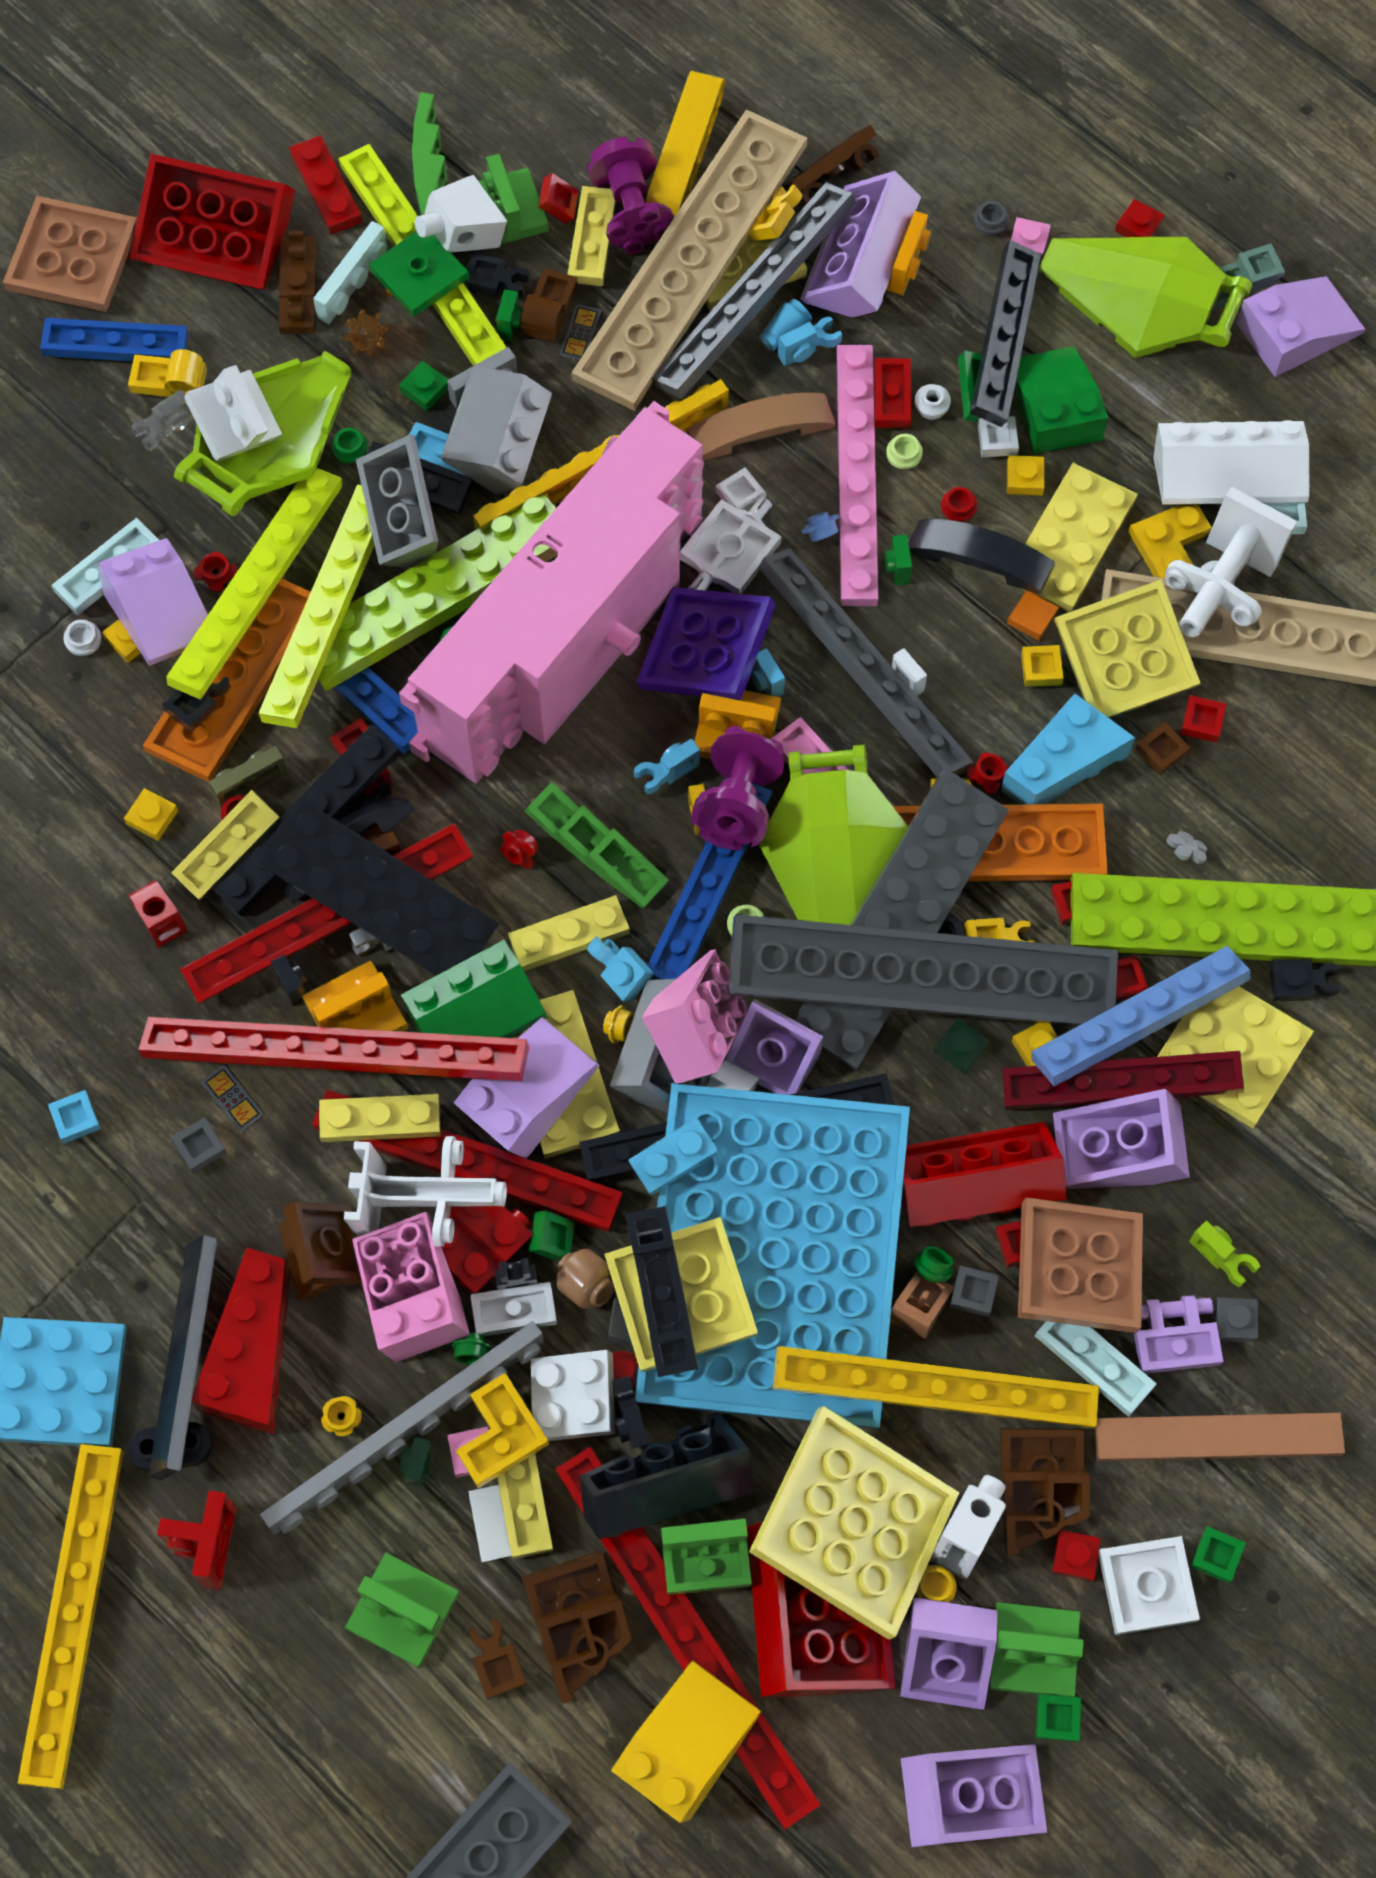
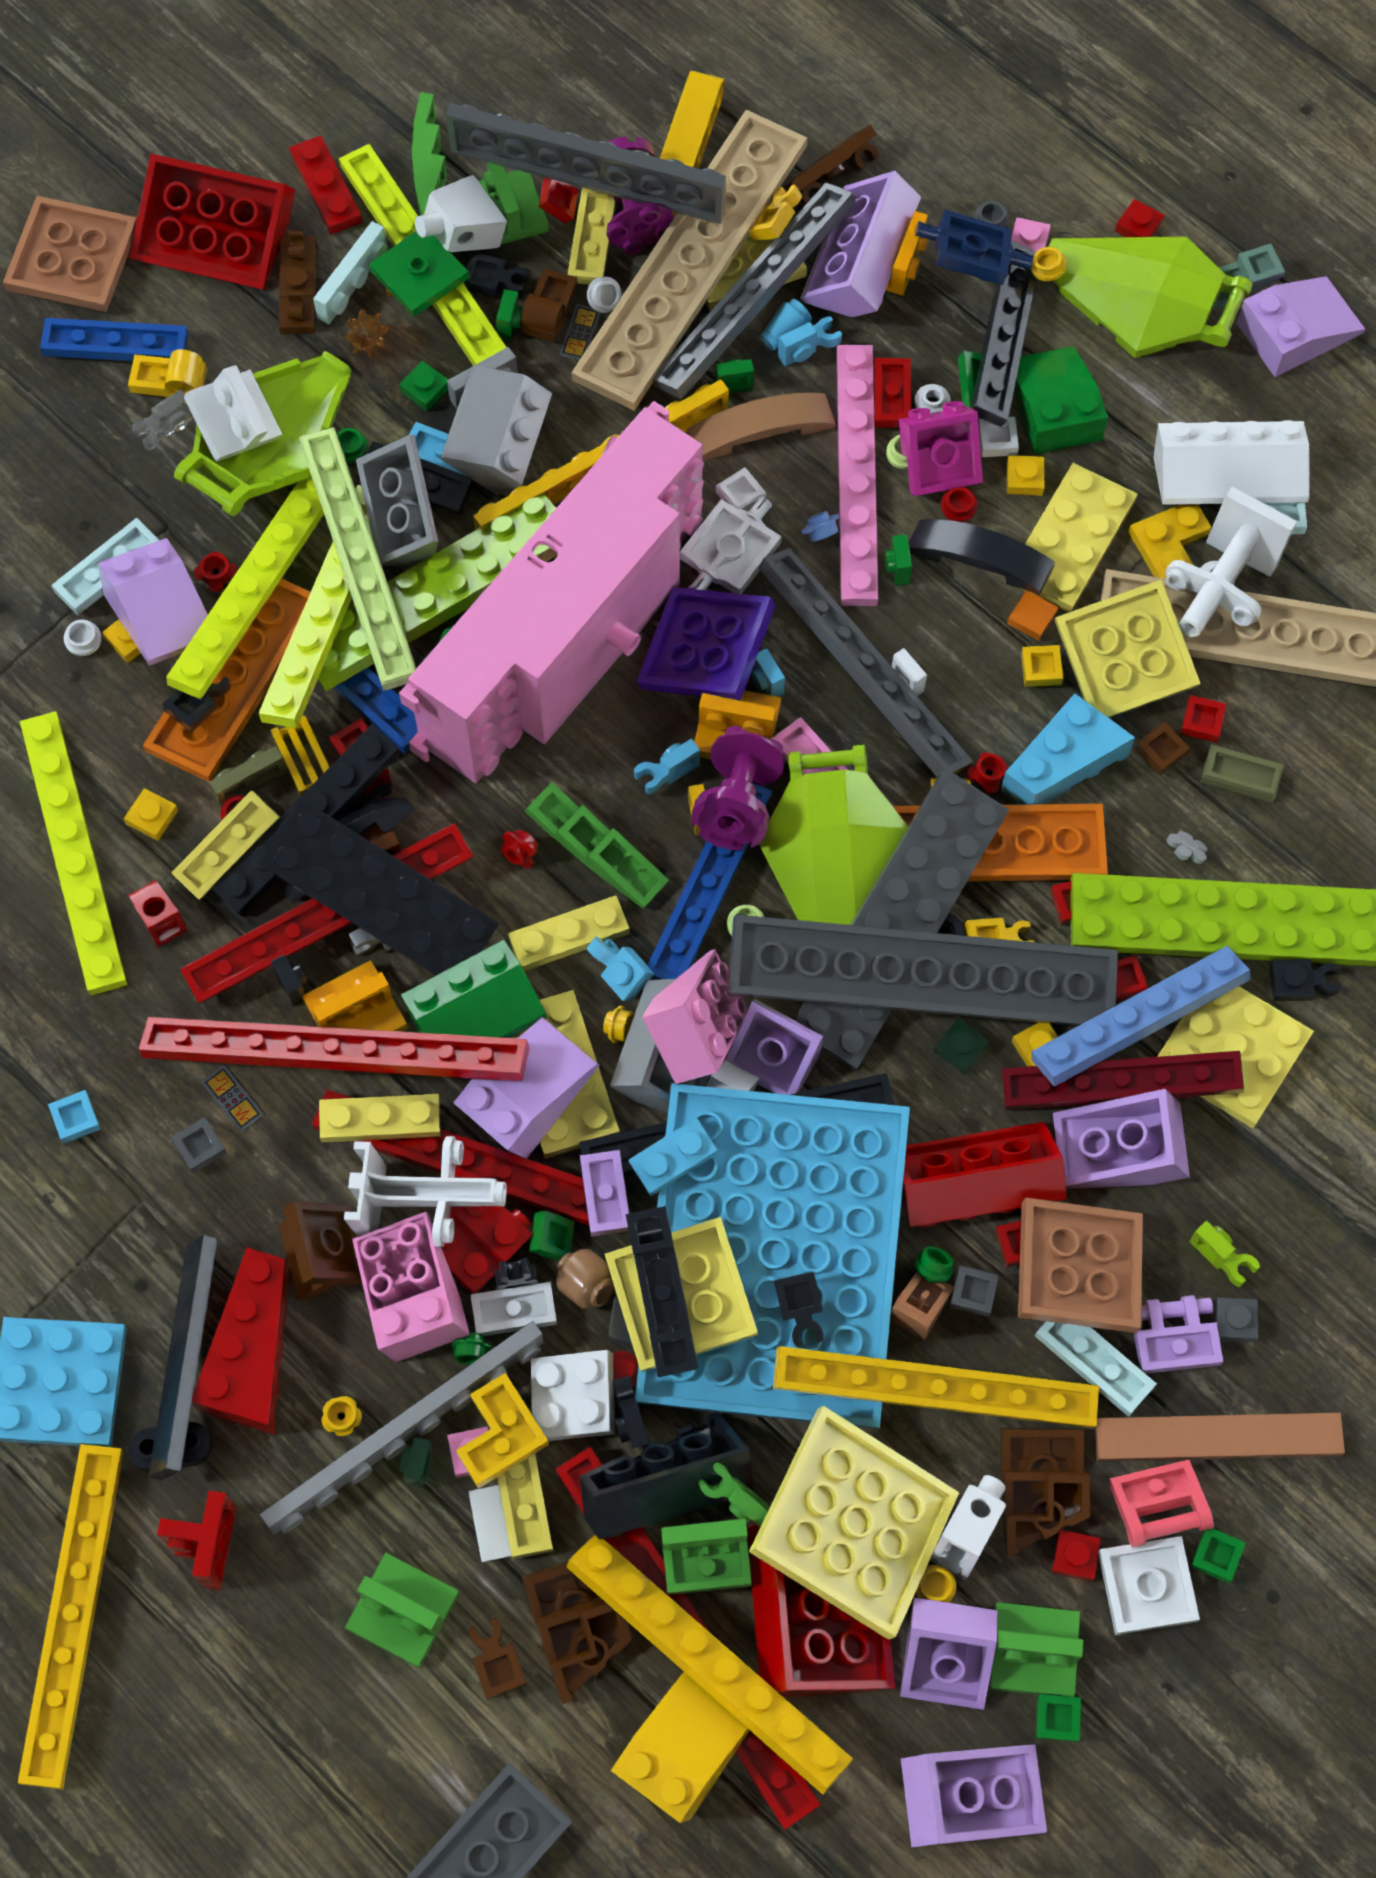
(73, 854): none -> neon yellow plate
(304, 726): none -> yellow tile
(358, 558): none -> yellowish green tile
(586, 162): none -> dark grey plate
(603, 294): none -> white plate
(605, 1192): none -> lavender plate
(710, 1663): none -> yellow plate
(736, 375): none -> green plate
(744, 1501): none -> bright green plate
(799, 1300): none -> black plate
(941, 448): none -> dark pink plate
(973, 247): none -> dark blue plate
(1048, 264): none -> yellow plate
(1159, 1491): none -> coral plate
(1242, 773): none -> olive tile

